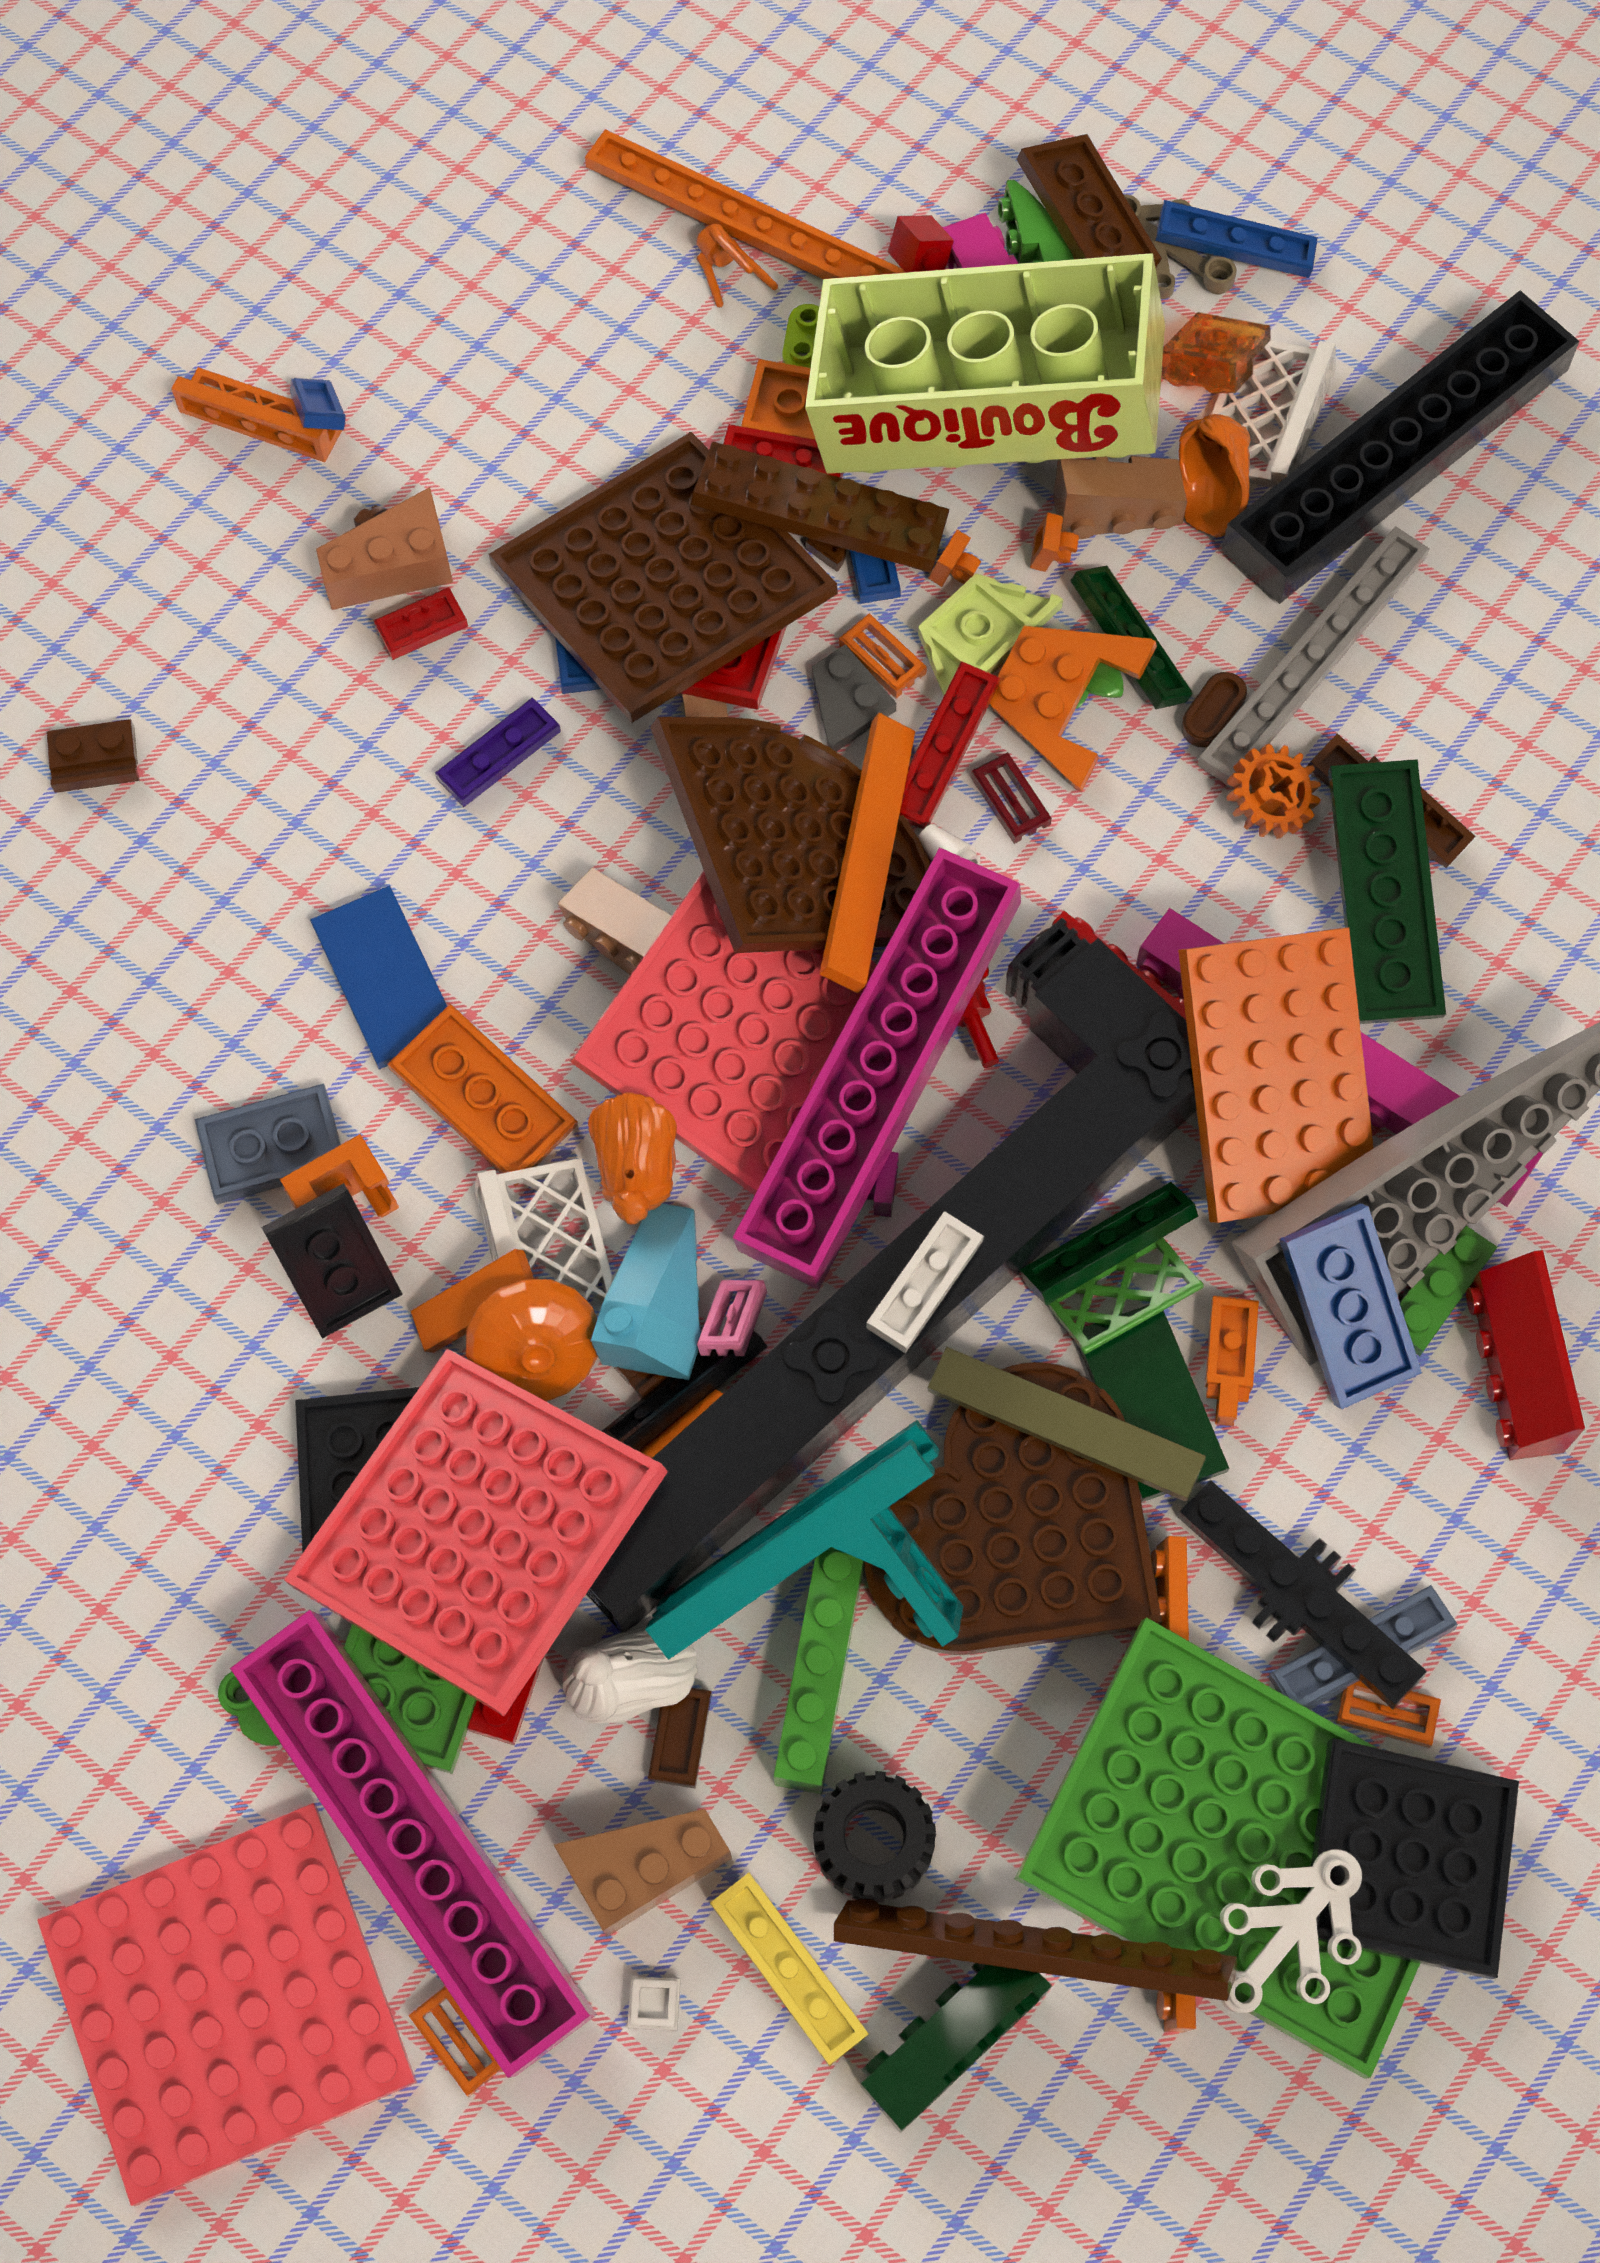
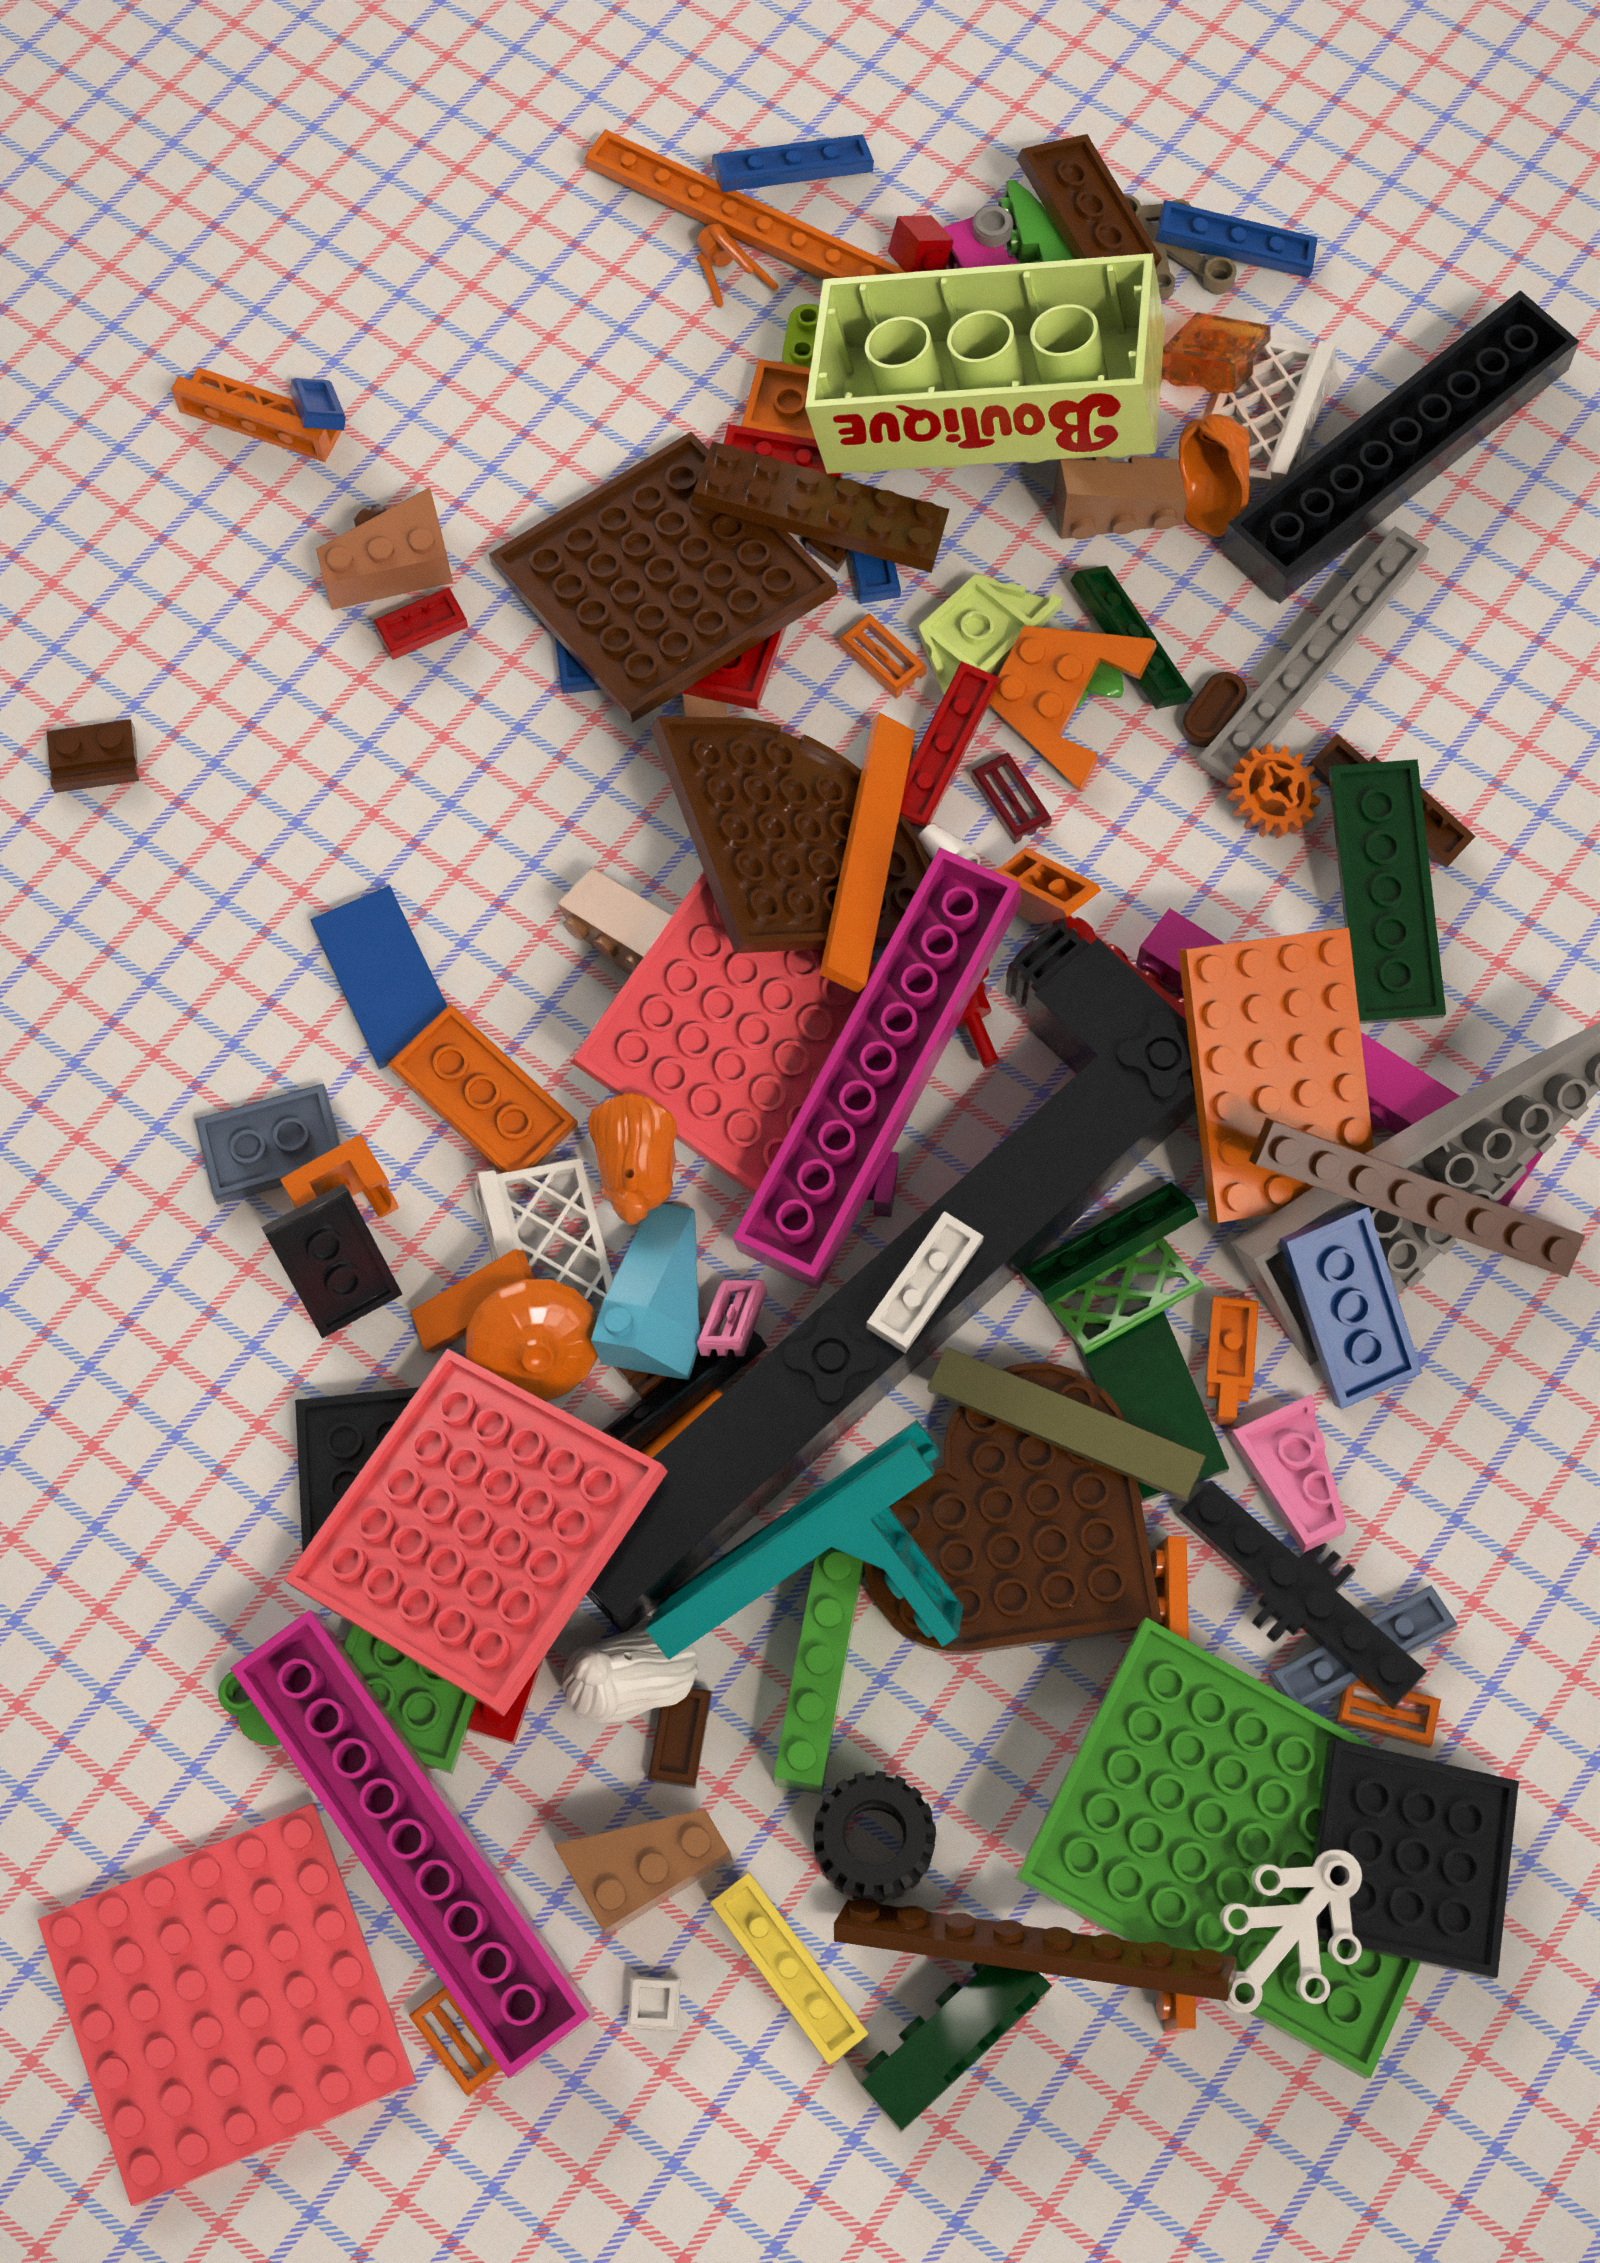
(498, 752): dark purple tile -> none
(792, 163): none -> blue tile
(848, 697): dark grey wing -> none
(955, 561): orange tile -> none
(992, 226): none -> light grey tile
(1046, 887): none -> orange slope
(1052, 543): orange tile -> none
(1293, 1471): none -> bright pink wing
(1416, 1197): none -> reddish brown plate
(1443, 1286): bright green plate -> none
(1525, 1357): red slope -> none

